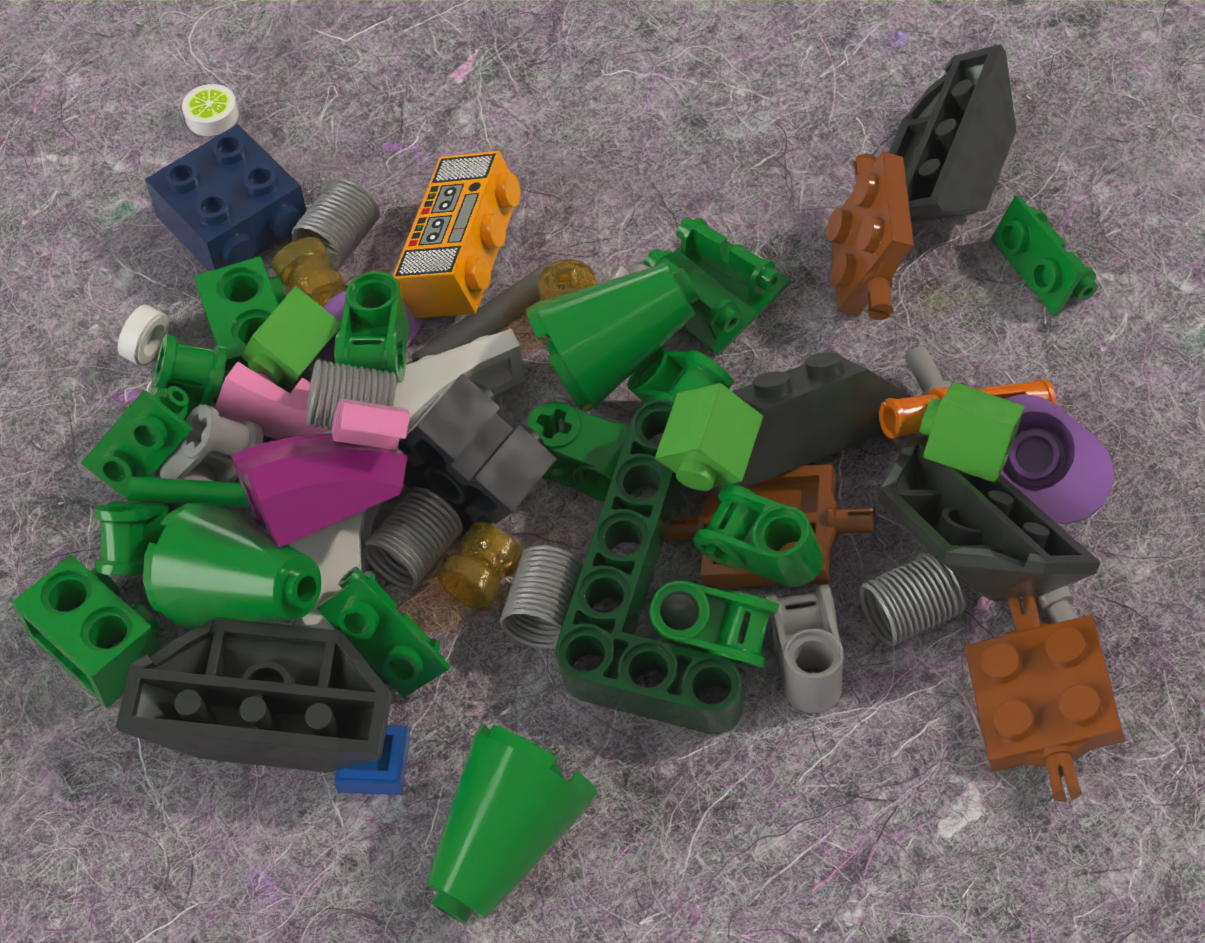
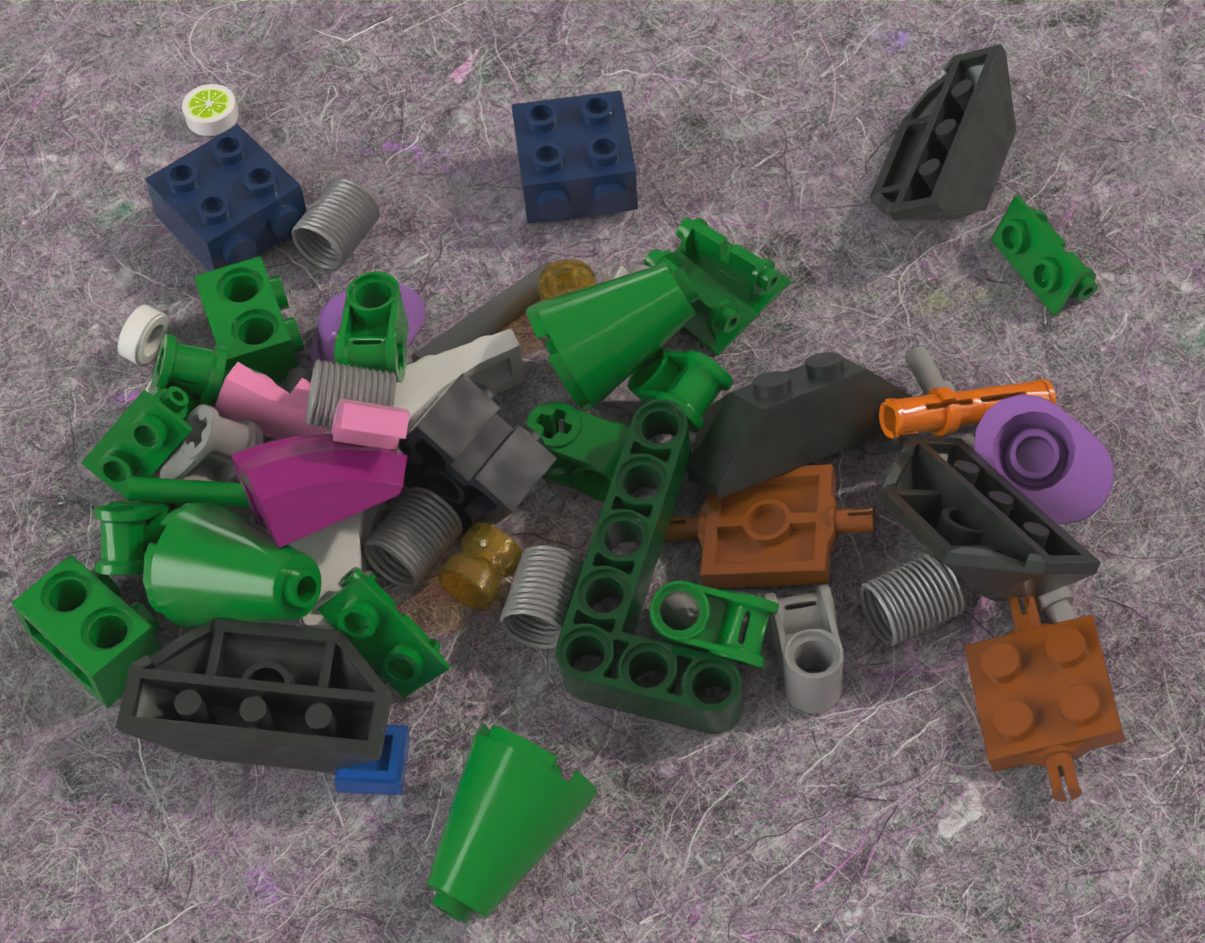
(291, 339): bright green brick -> none
(307, 266): clear yellow wheel -> none
(457, 235): light orange brick -> none
(575, 157): none -> dark blue brick
(709, 437): bright green brick -> none
(752, 530): green piece -> none
(870, 236): dark orange plate -> none
(971, 431): bright green brick -> none

